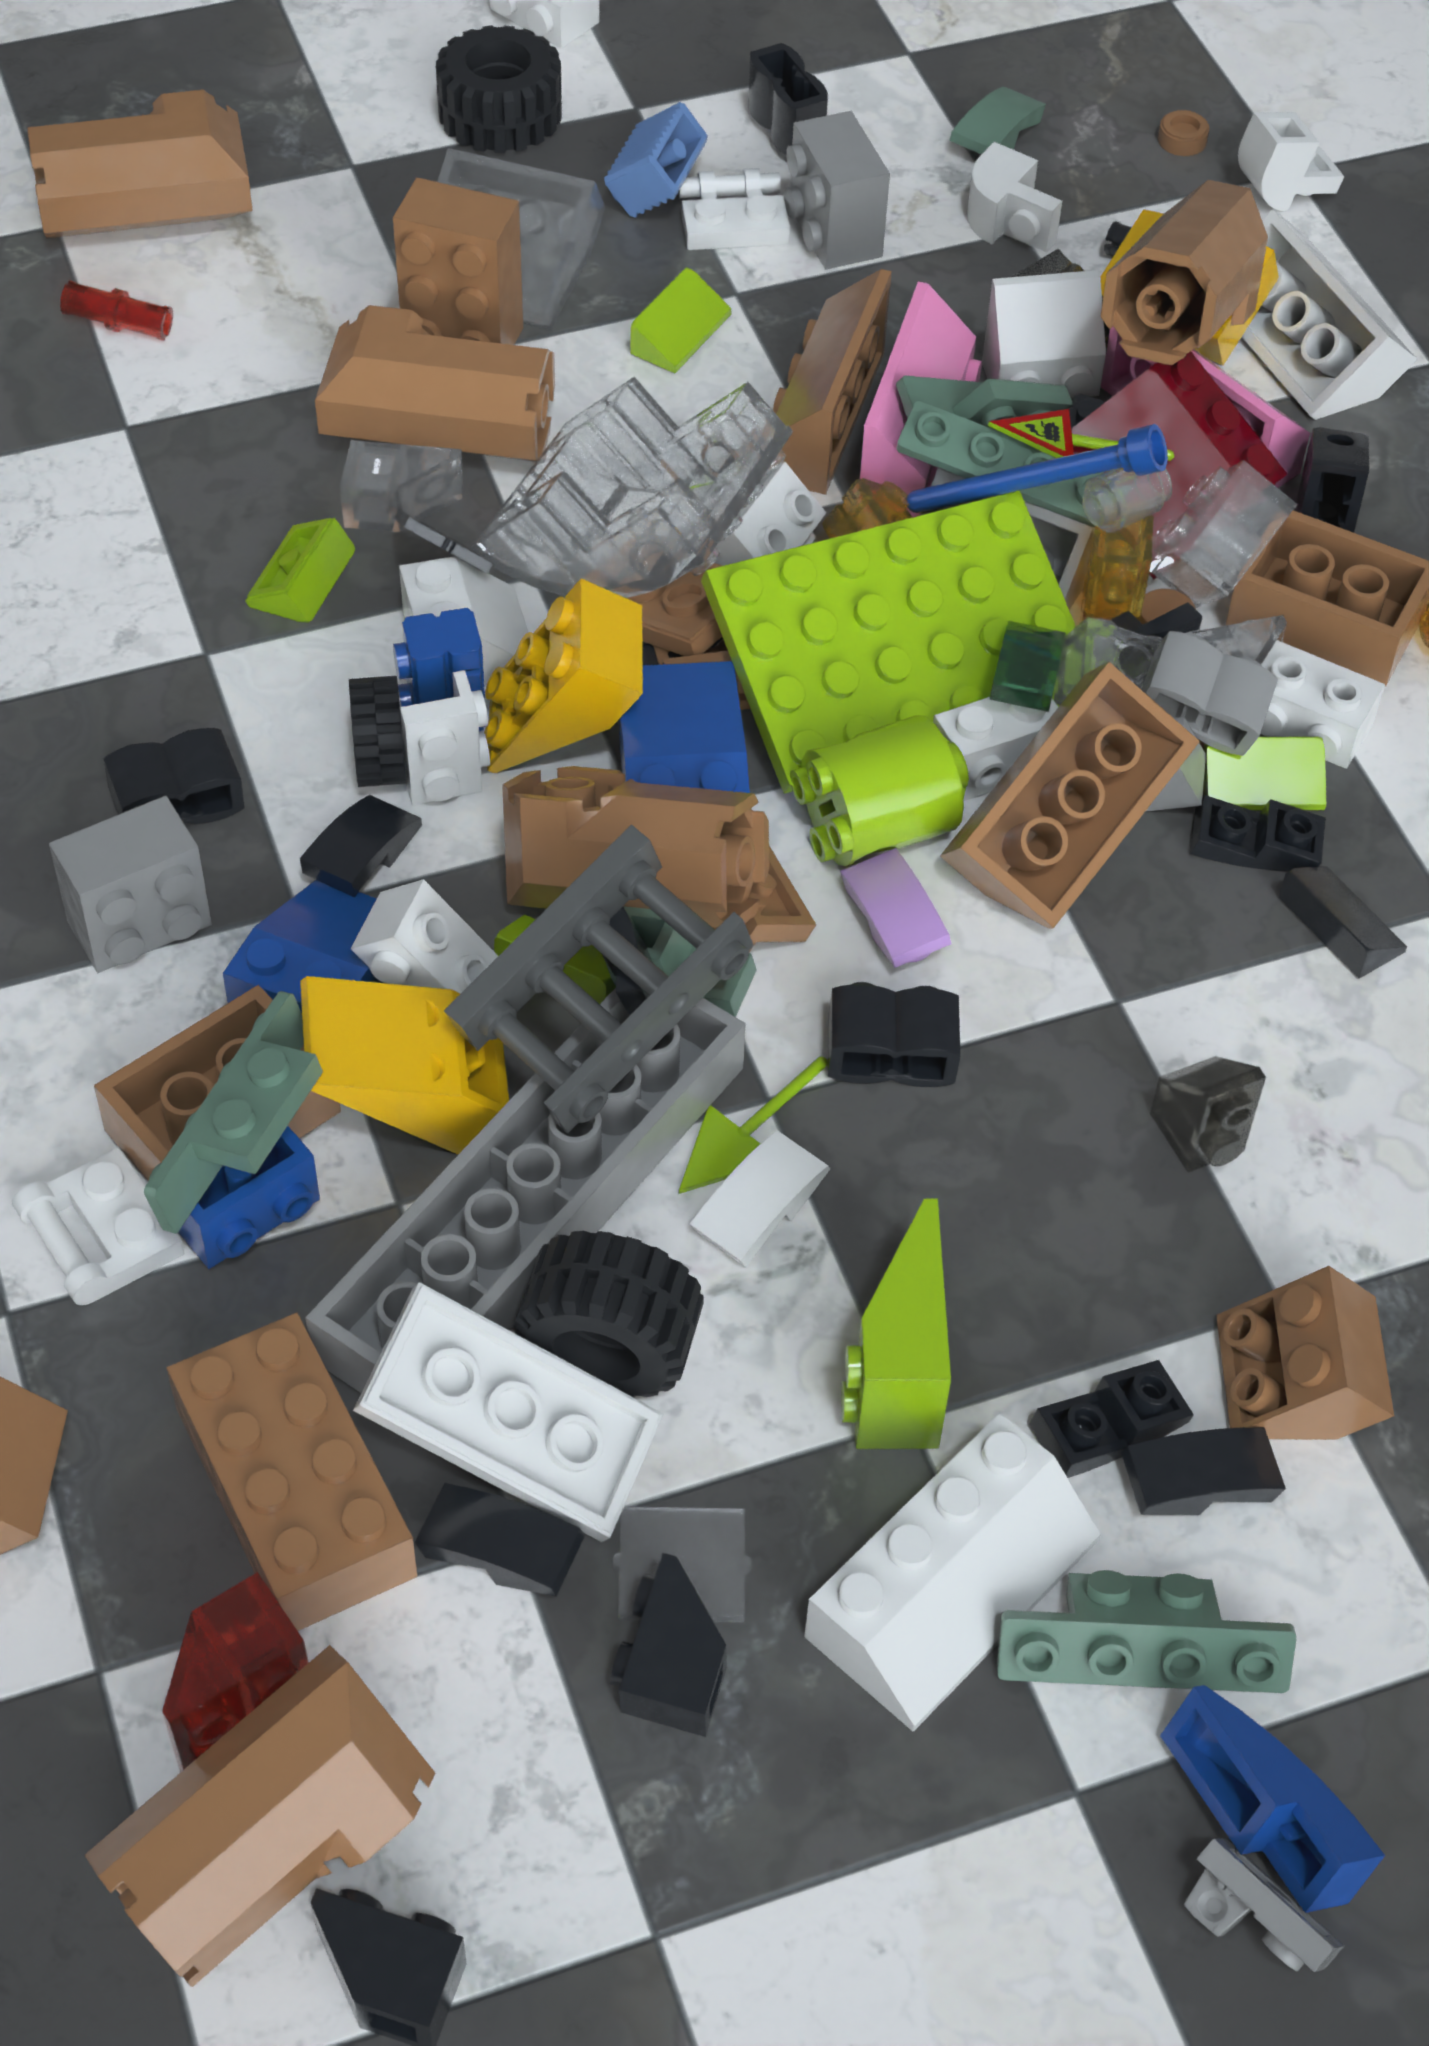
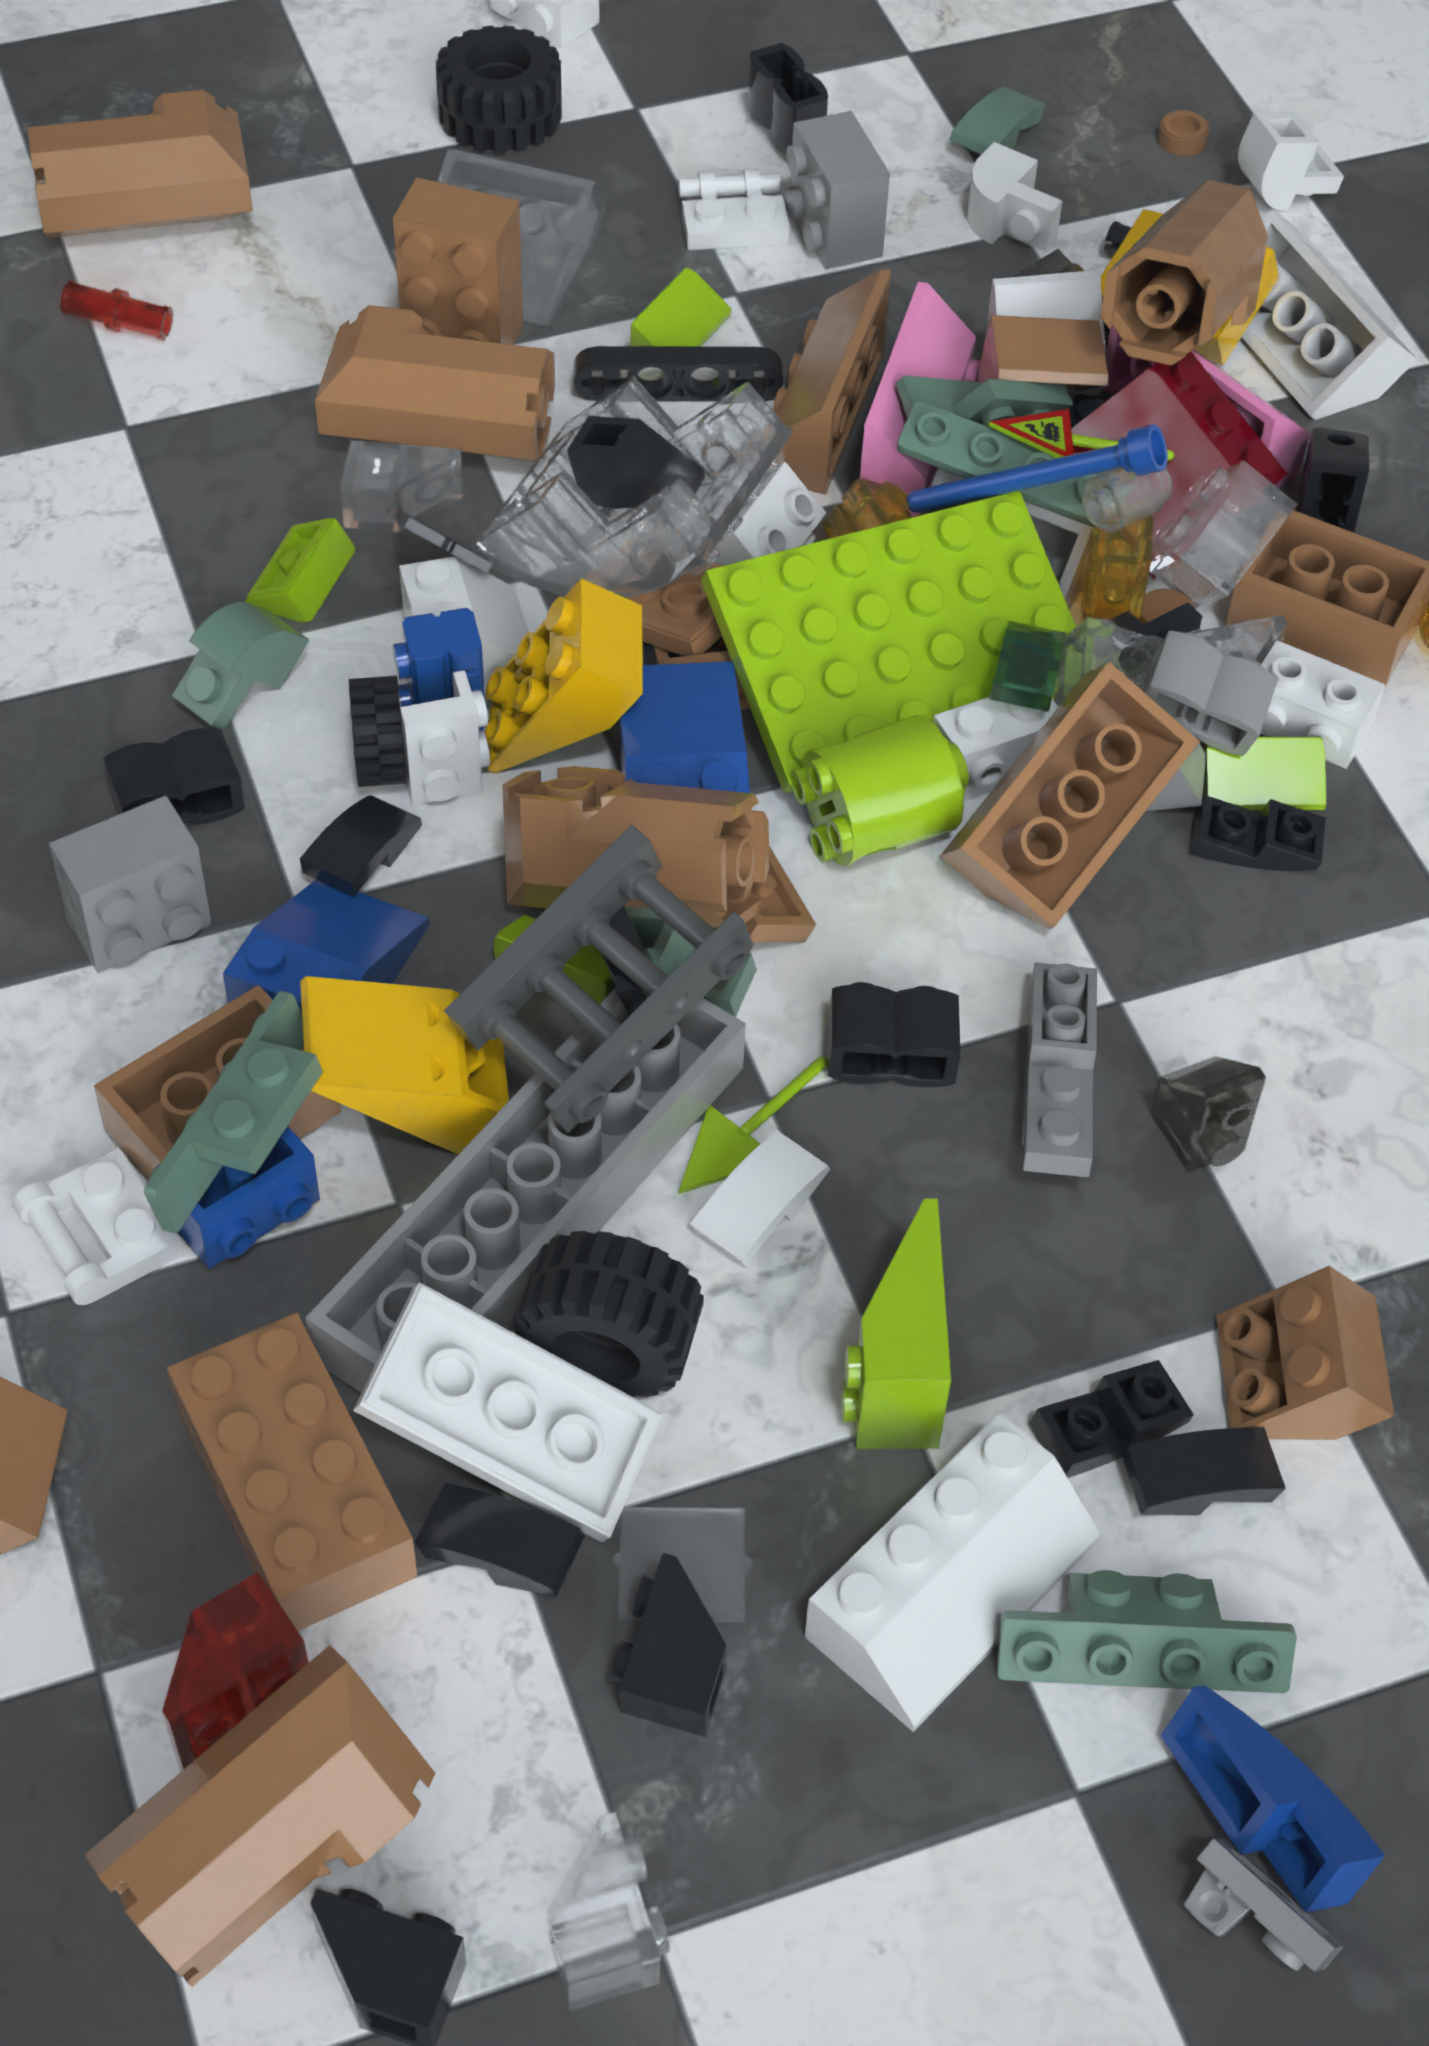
(236, 649): none -> sand green brick
(420, 941): white brick -> none
(599, 1923): none -> clear slope
(627, 462): none -> black slope
(656, 160): medium blue brick -> none
(678, 365): none -> black beam
(896, 908): lavender slope -> none
(1044, 352): none -> medium nougat slope
(1060, 1070): none -> light grey slope
(1340, 919): black slope -> none

